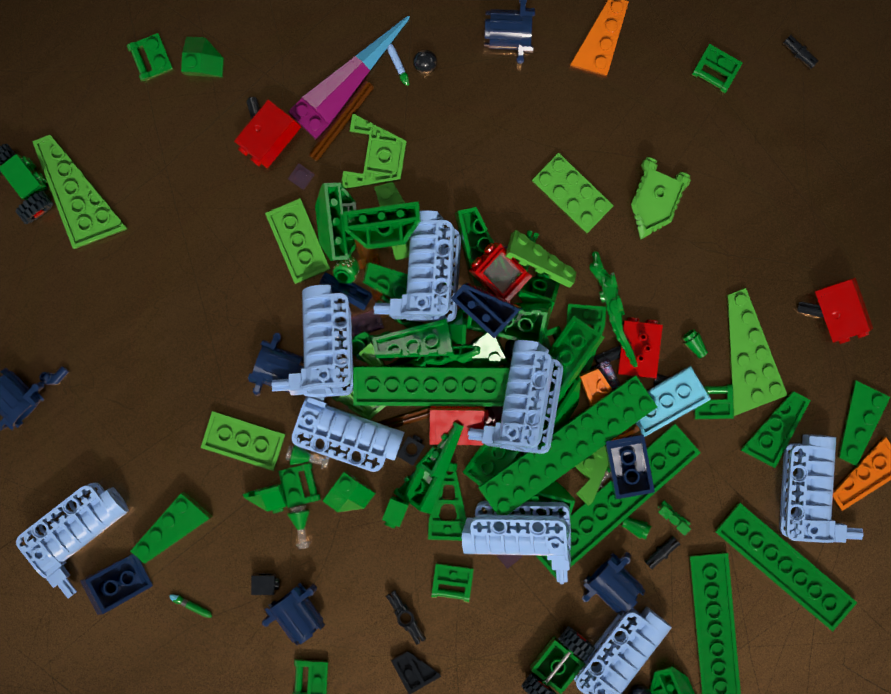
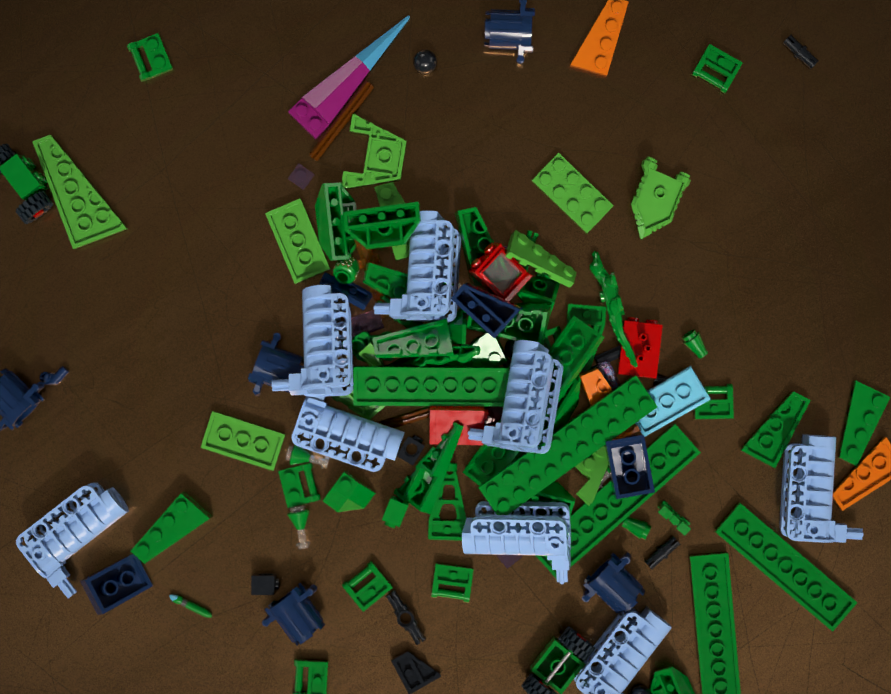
(201, 58): green slope -> none
(266, 132): red piece -> none
(268, 498): green slope -> none
(371, 591): none -> green plate
(398, 64): light blue piece -> none
(751, 362): bright green wing -> none
(842, 309): red piece -> none

